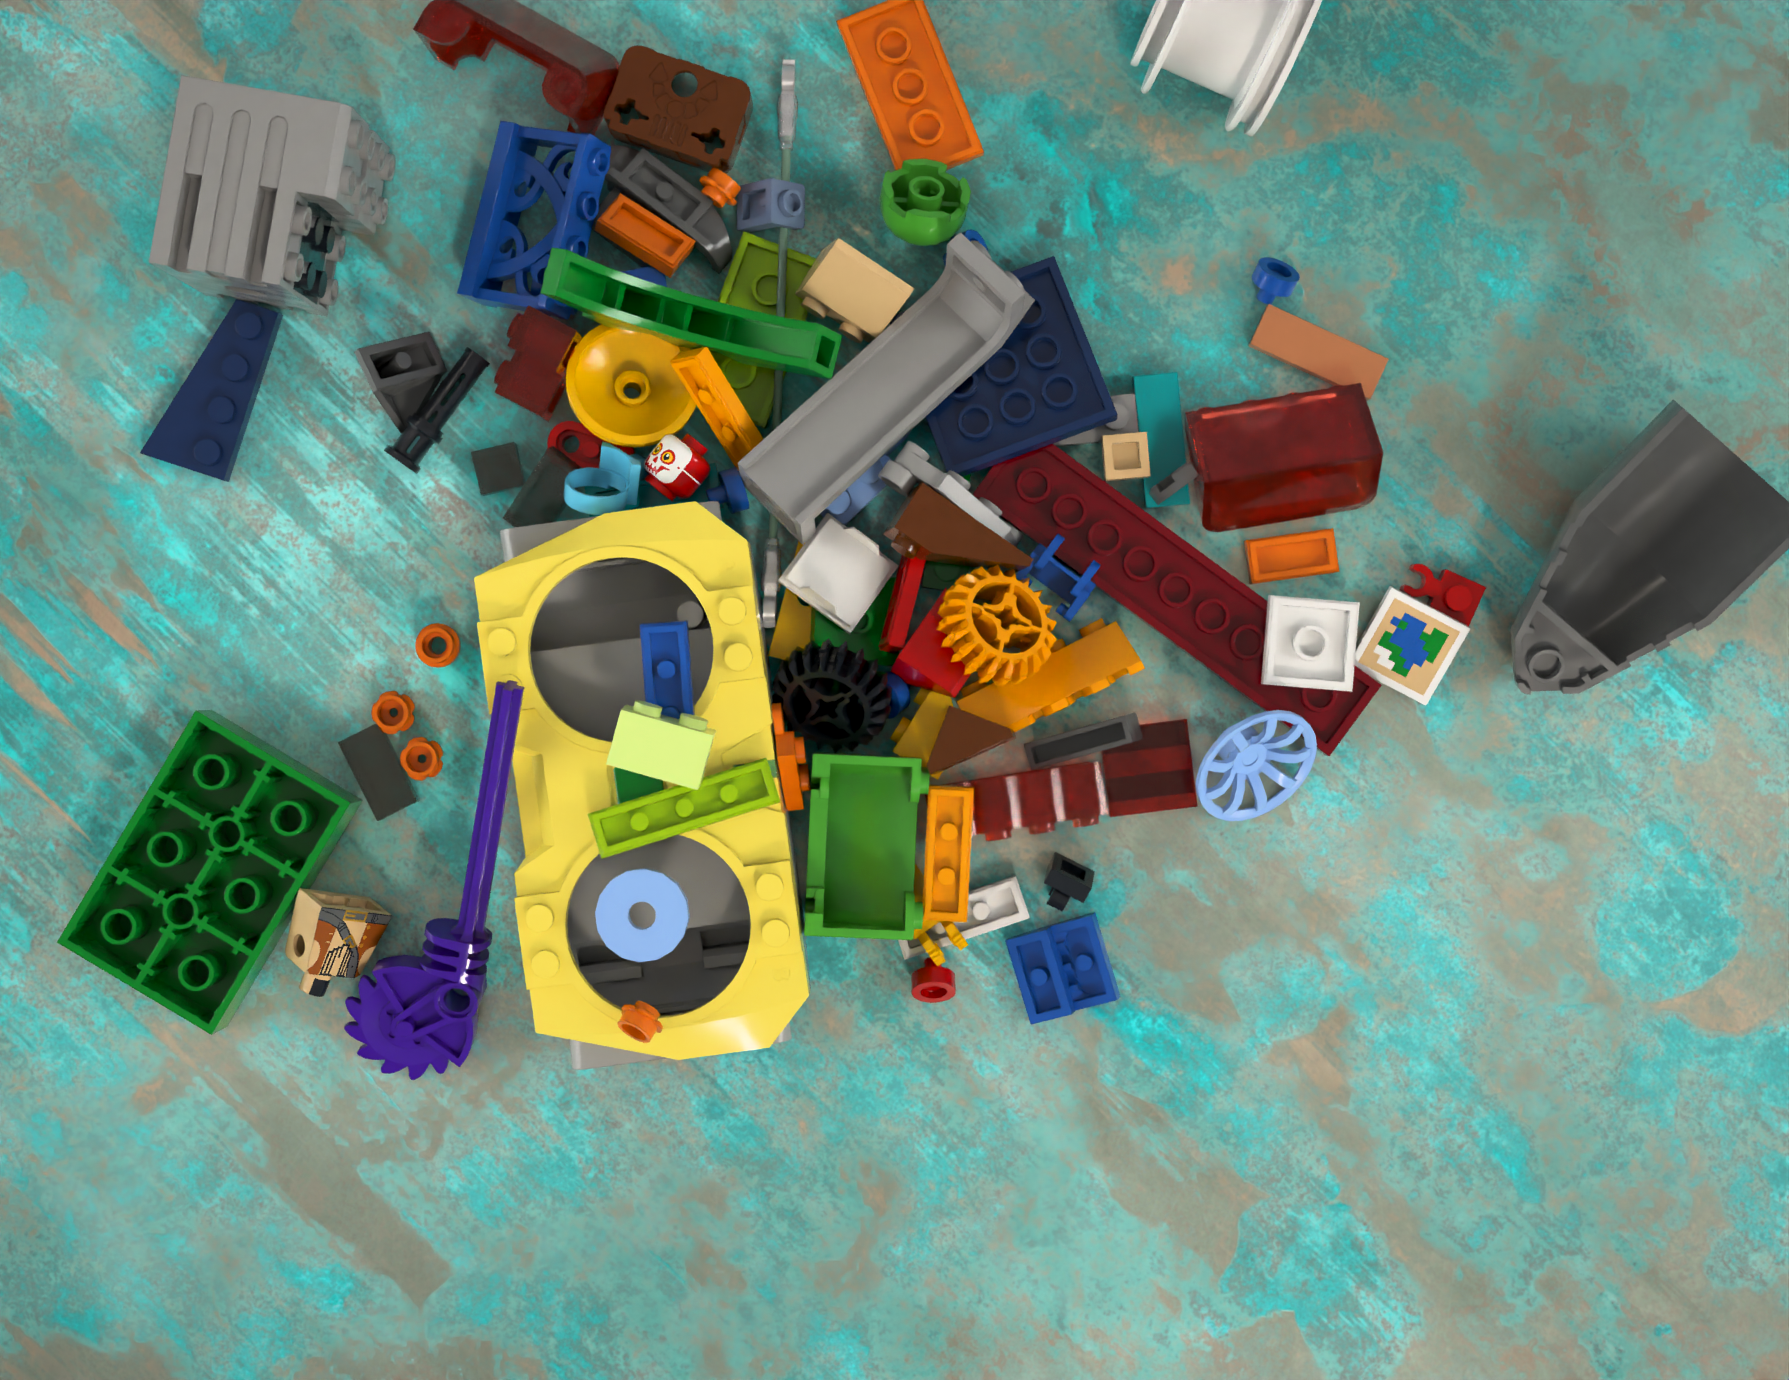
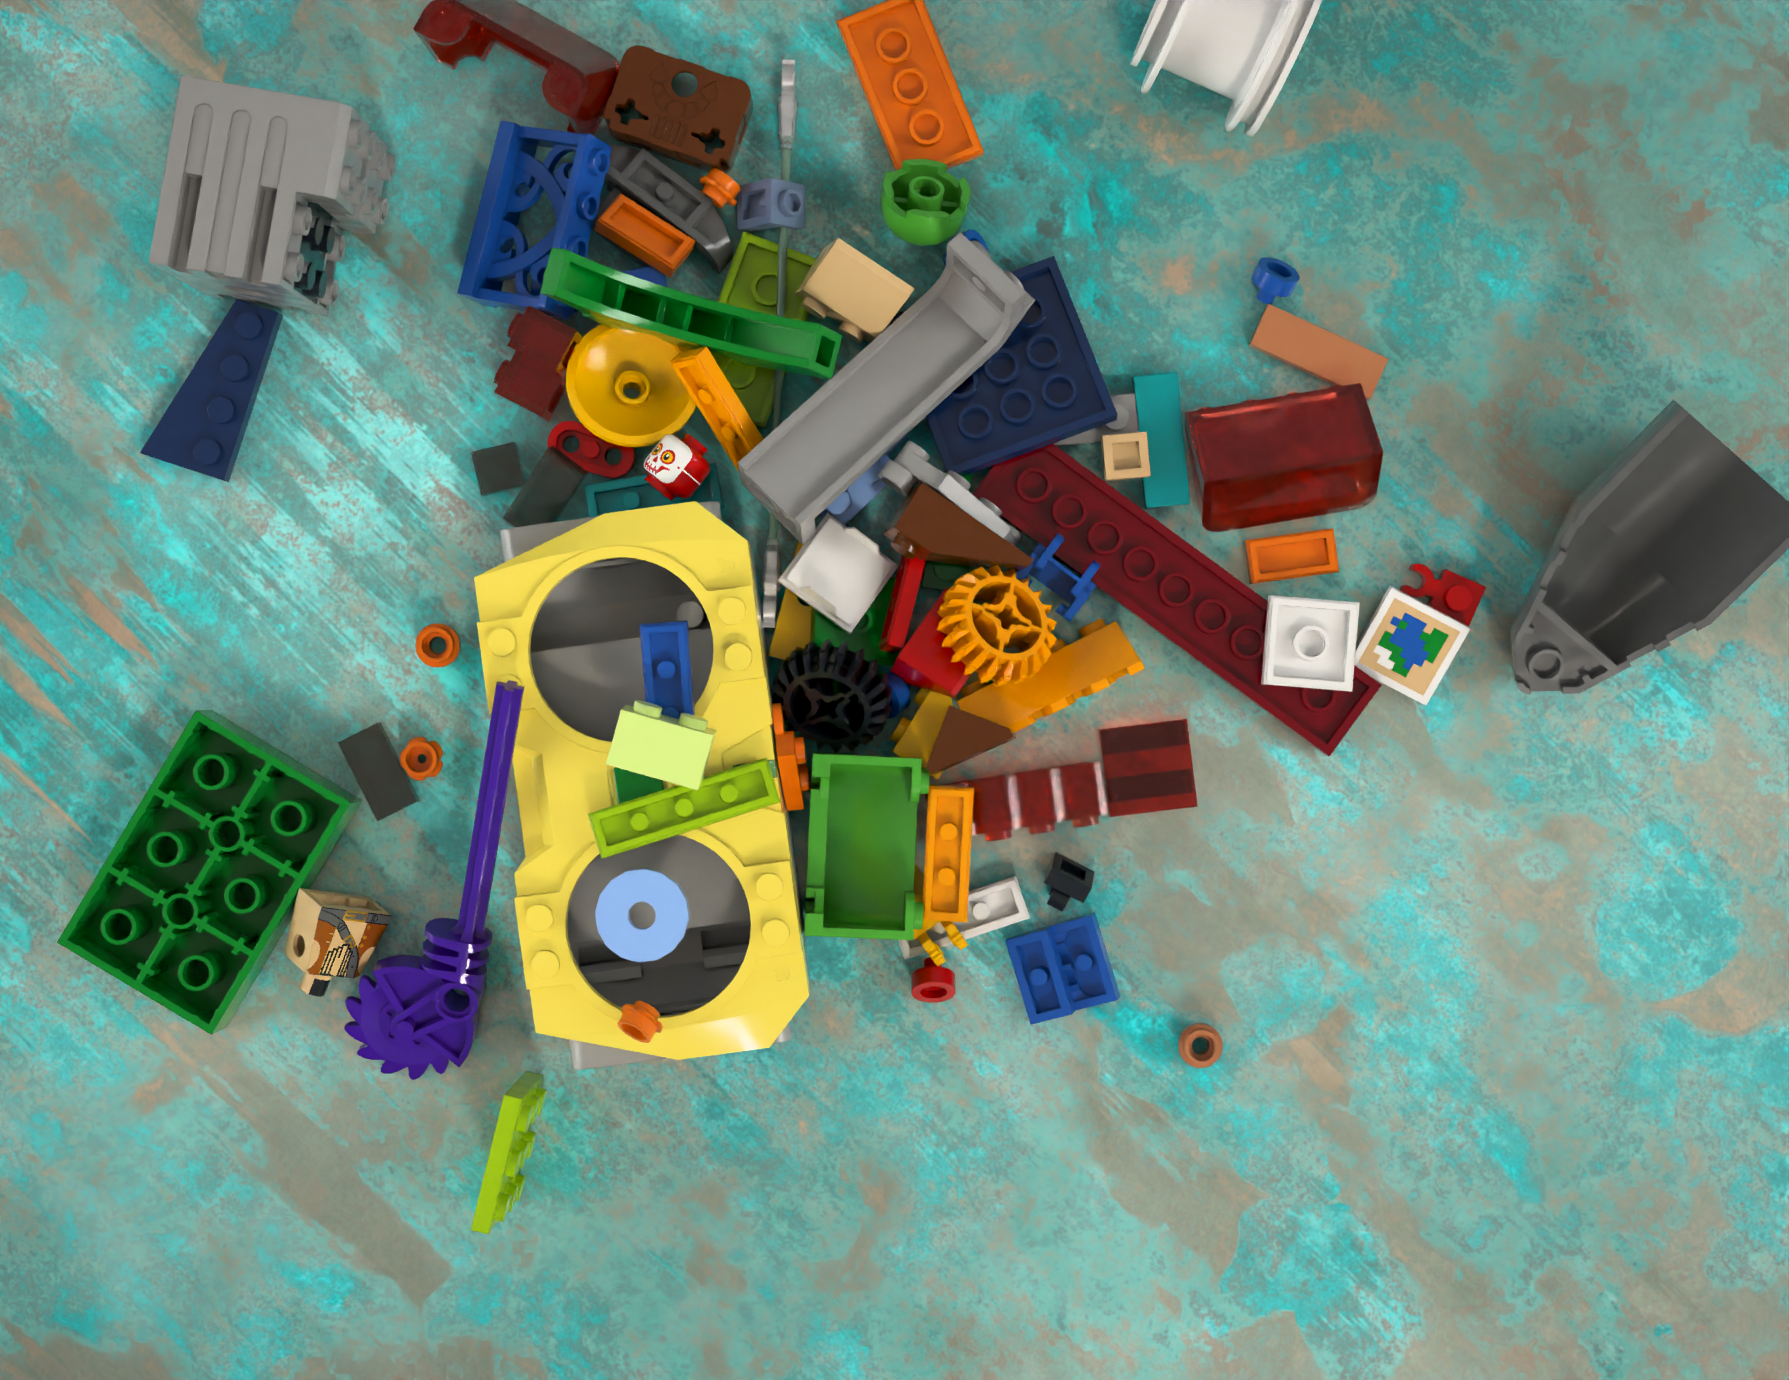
(382, 708): orange plate -> none
(402, 374): dark grey slope -> none
(471, 366): black pin -> none
(508, 1152): none -> lime plate
(615, 470): medium azure piece -> none
(730, 491): blue tile -> none
(1083, 741): dark grey piece -> none
(1173, 483): dark grey tile -> none
(1209, 1055): none -> nougat plate
(1246, 756): light blue wheel -> none

